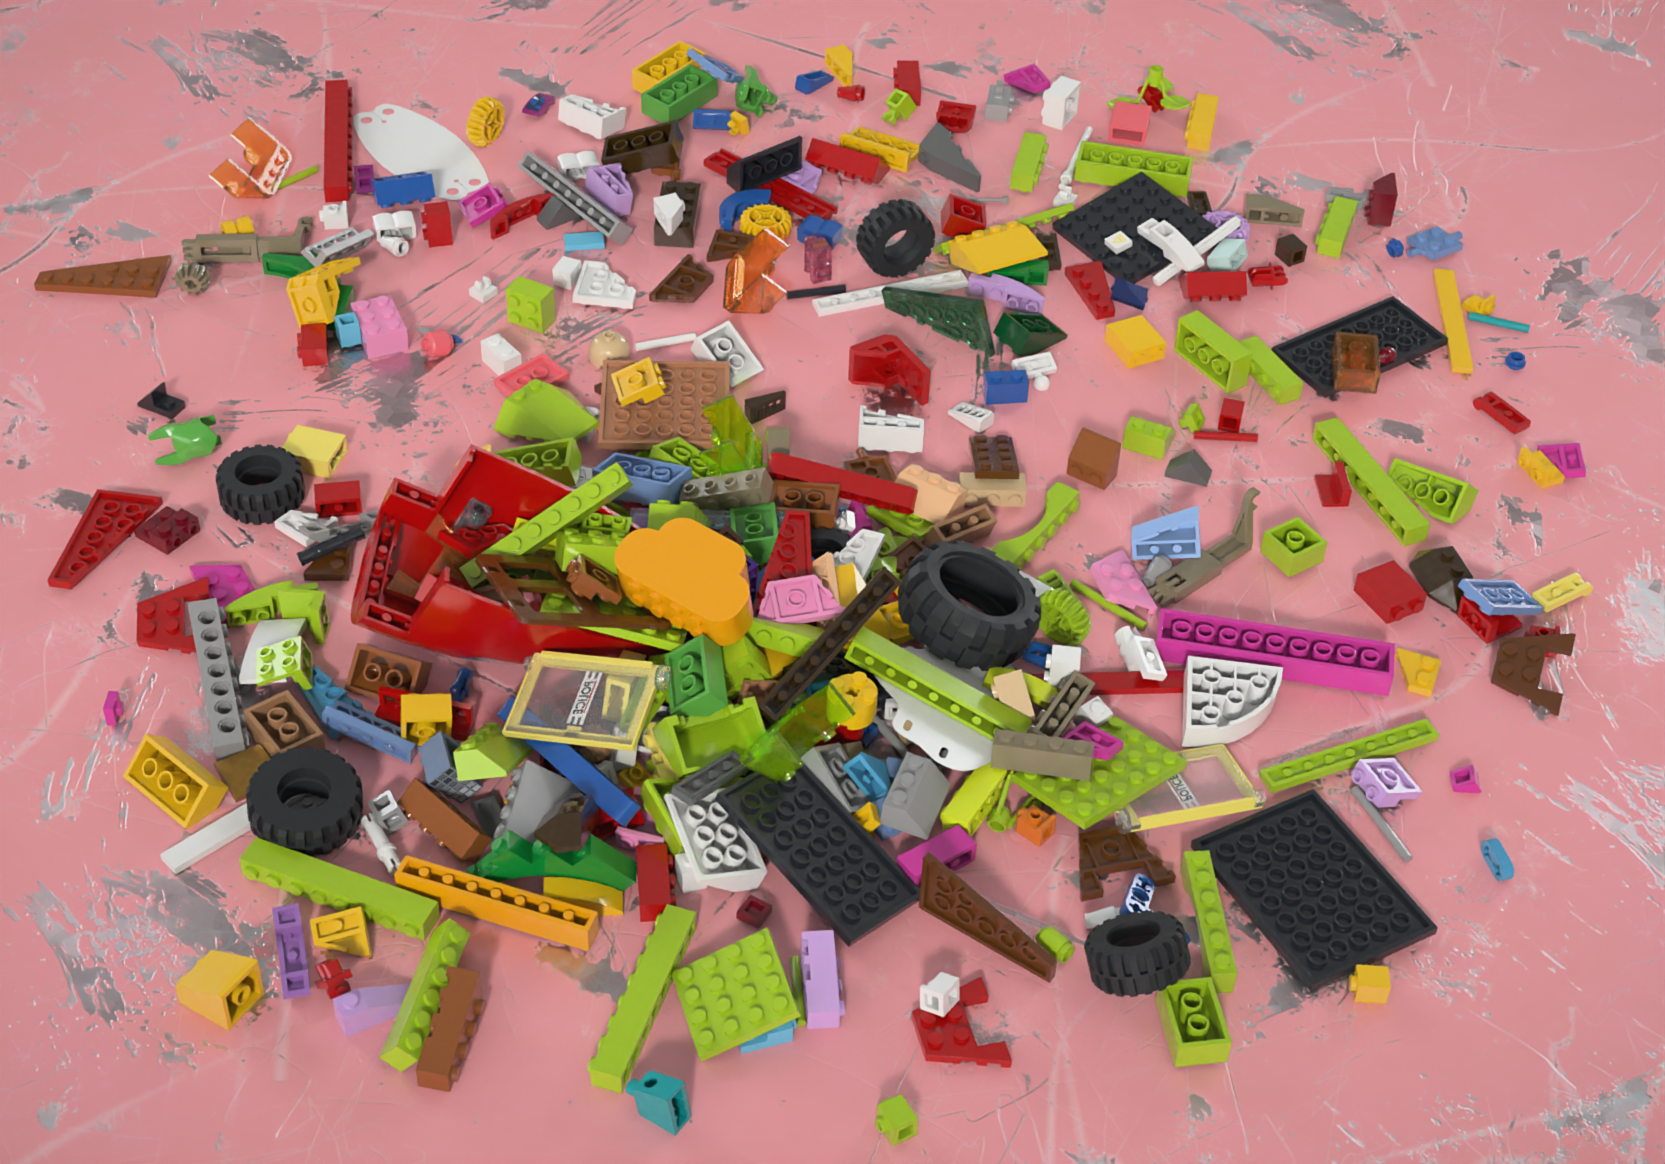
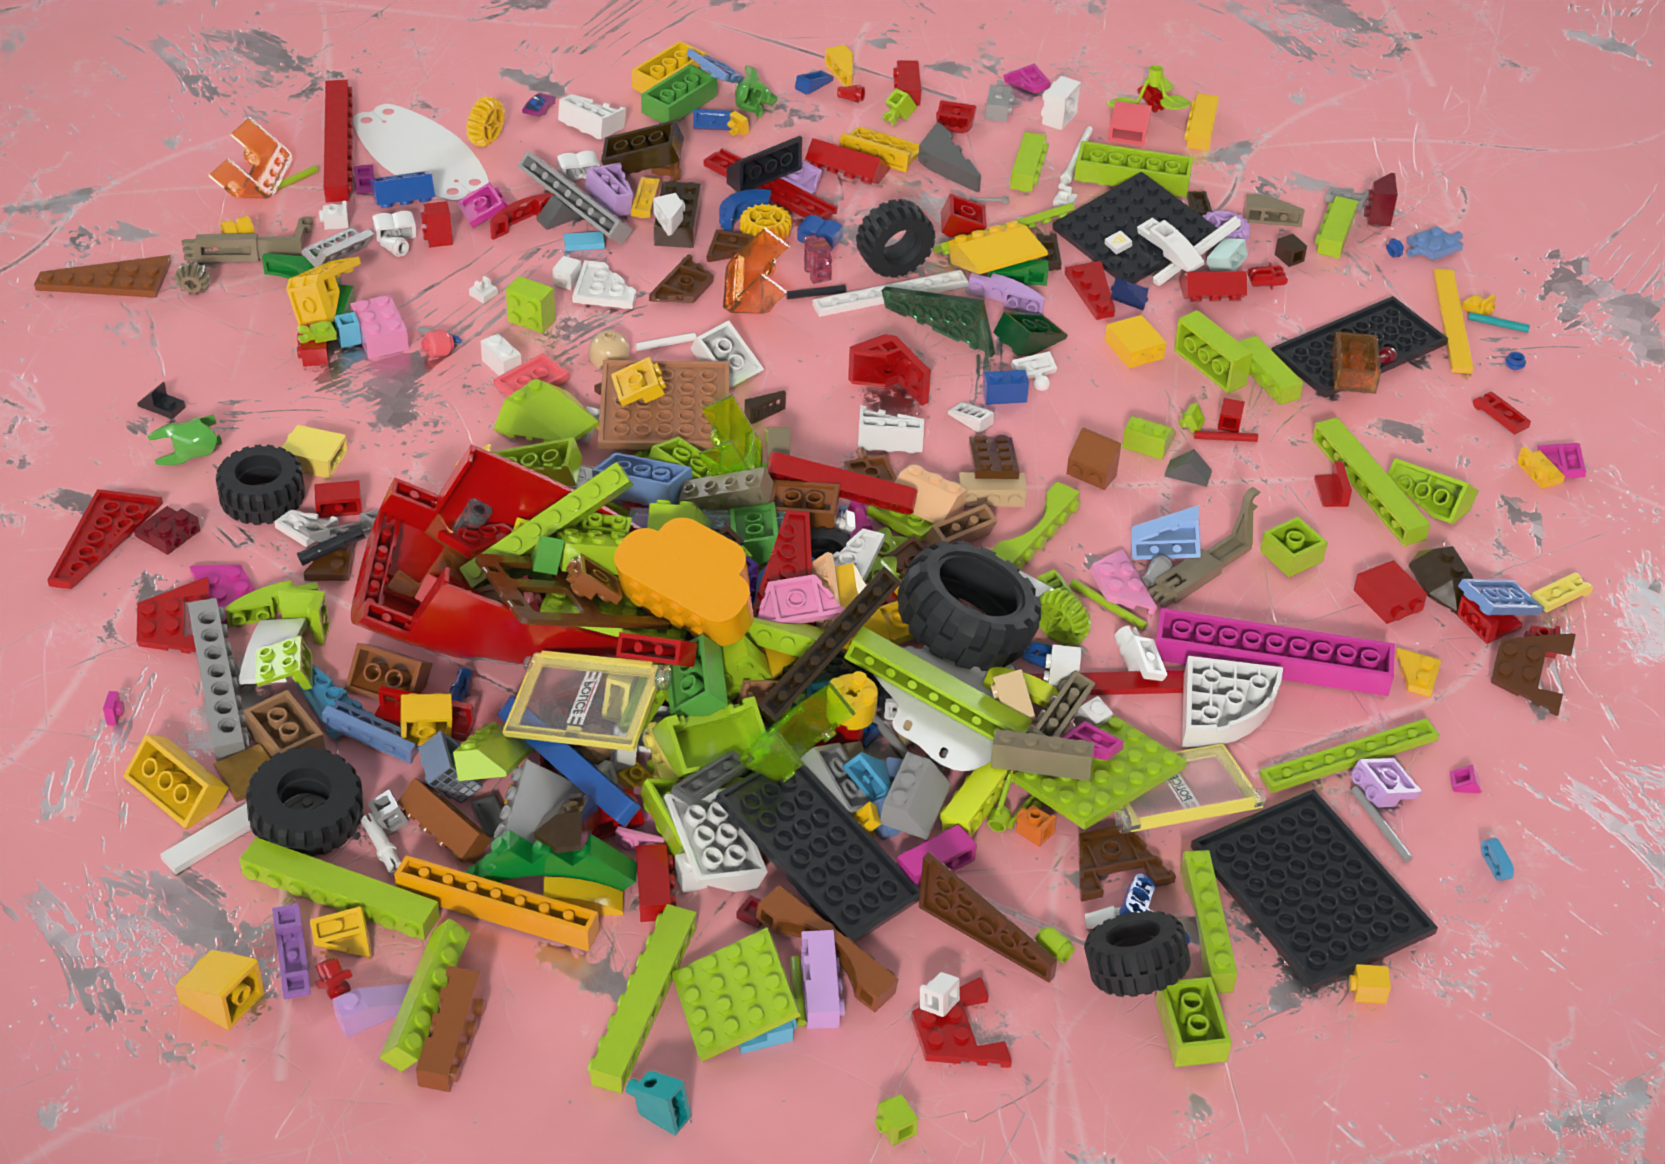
(319, 332): none -> lime plate
(547, 555): none -> bright green slope
(643, 200): none -> yellow plate
(656, 649): none -> red brick
(788, 916): none -> dark orange arch

